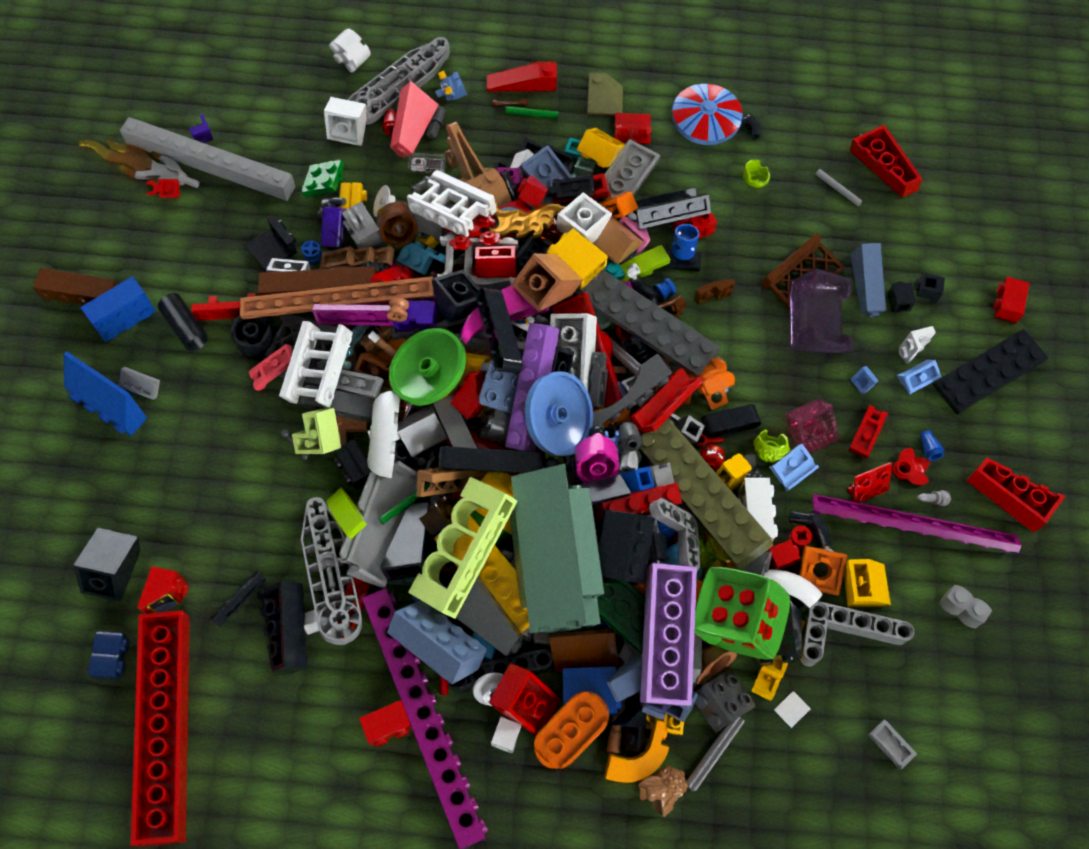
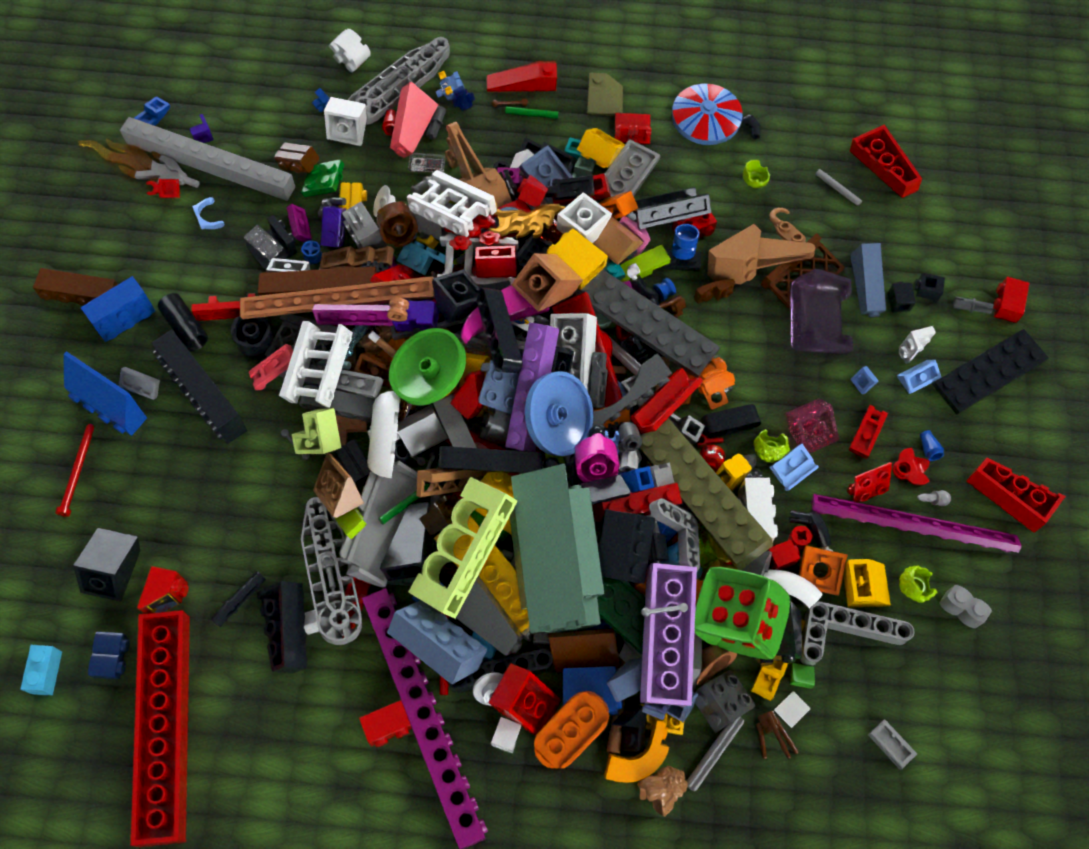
(41, 670): none -> medium azure brick
(64, 509): none -> red bar
(154, 111): none -> blue slope
(198, 387): none -> black brick
(204, 224): none -> light blue cap
(263, 242): none -> clear slope
(296, 158): none -> reddish brown brick
(299, 223): none -> magenta plate
(321, 102): none -> blue tile
(336, 488): none -> medium nougat slope
(463, 99): none -> clear blue gear
(683, 607): none -> light grey hinge
(746, 251): none -> medium nougat slope
(770, 724): none -> reddish brown plant
(802, 676): none -> bright green slope
(915, 584): none -> lime hair
(972, 305): none -> dark grey axle

